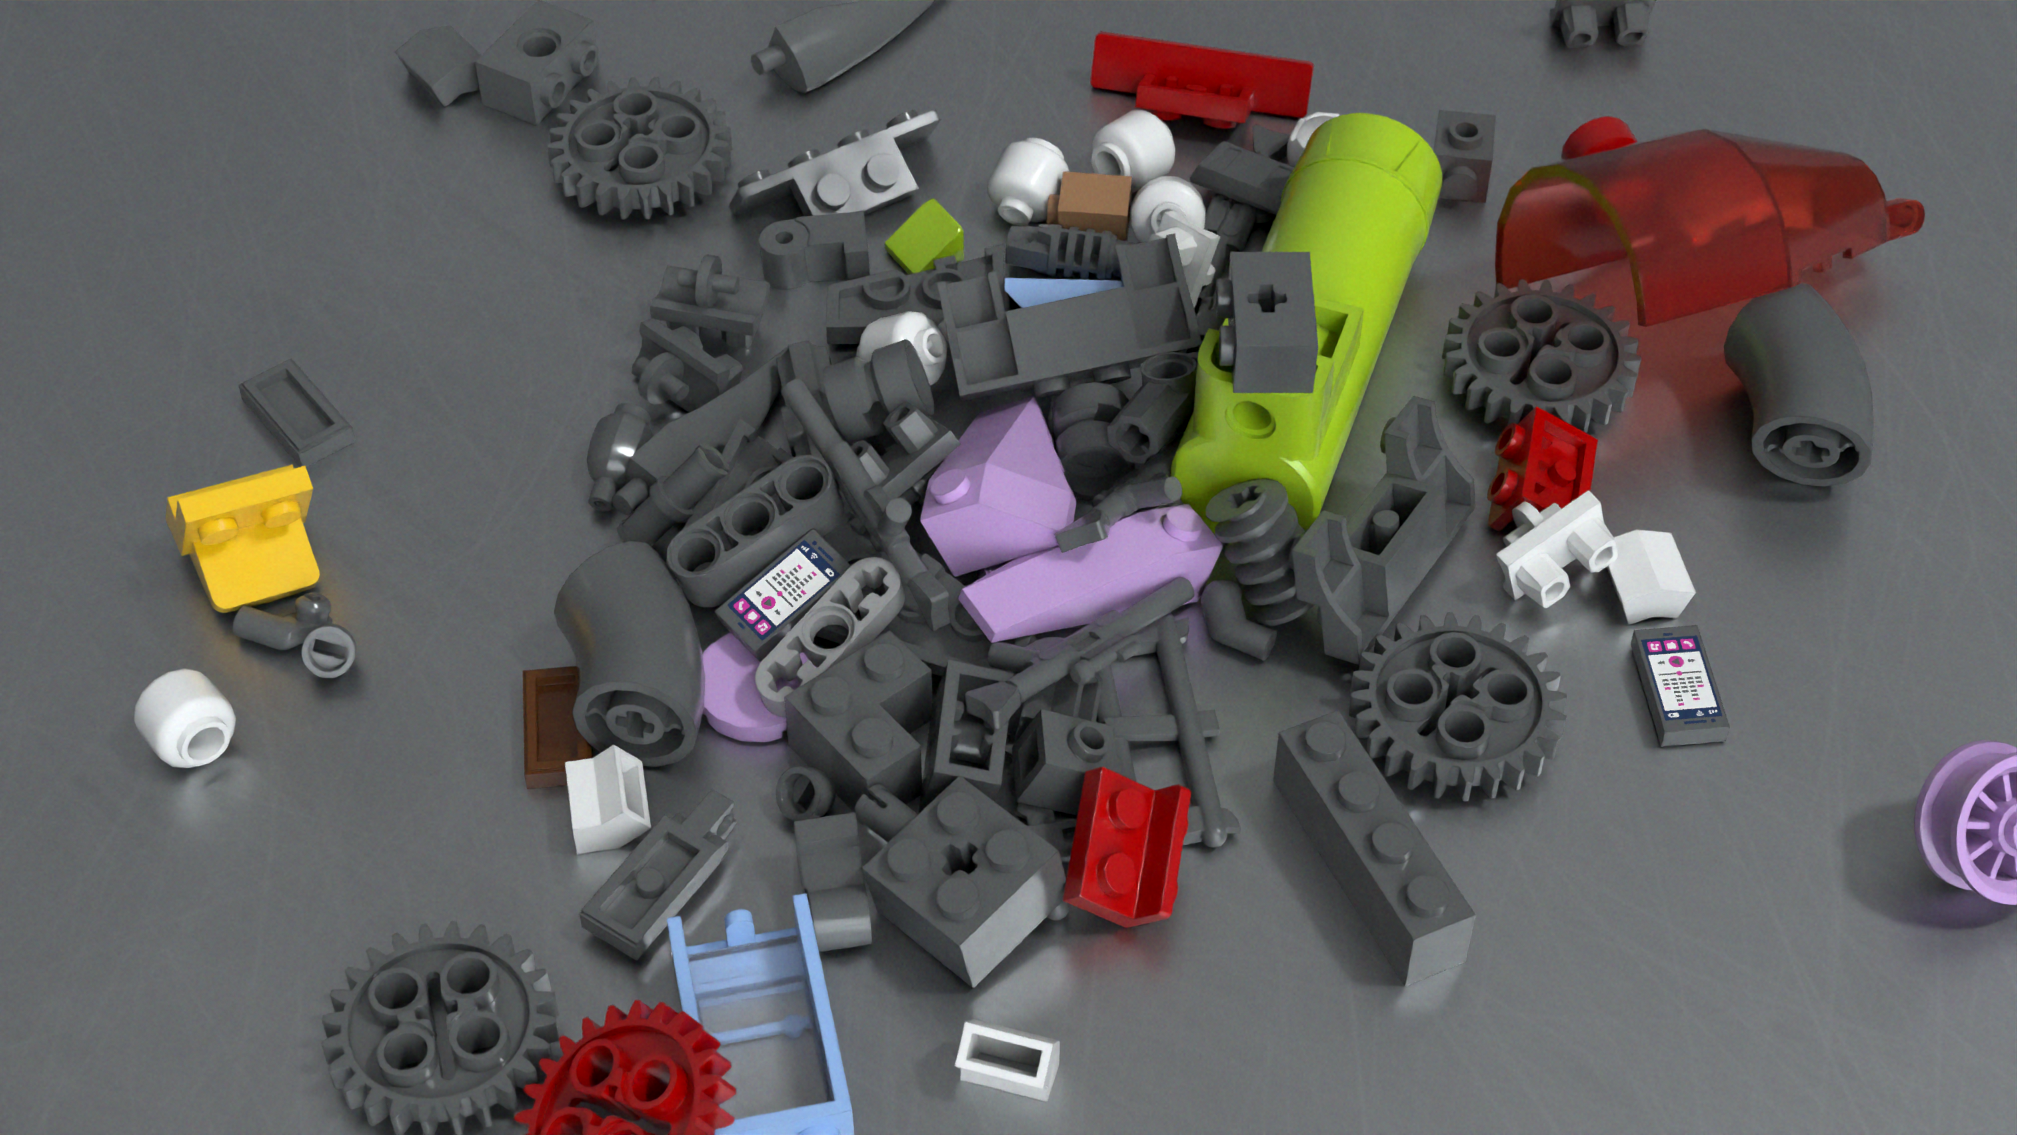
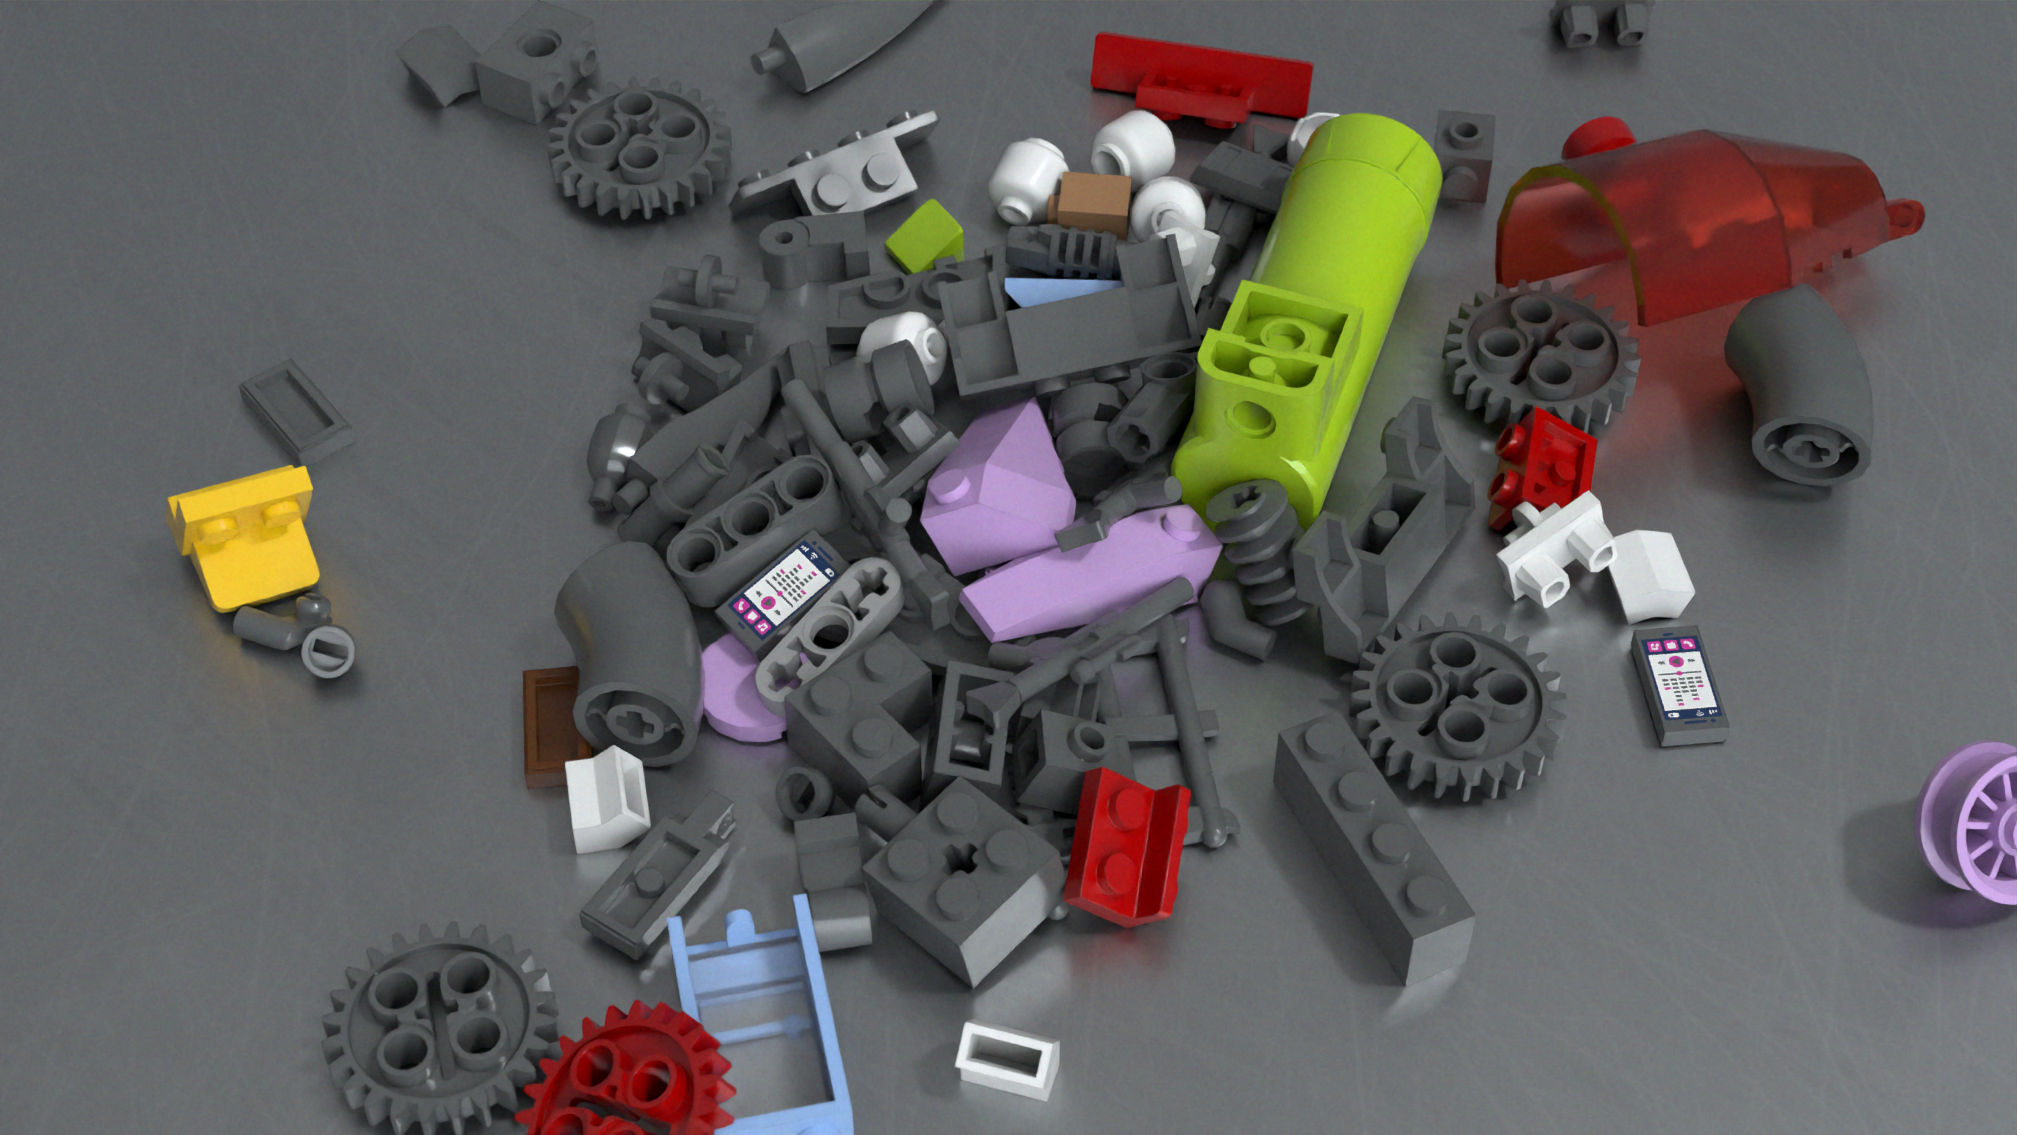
(185, 718): white head -> none
(1270, 322): dark grey brick -> none

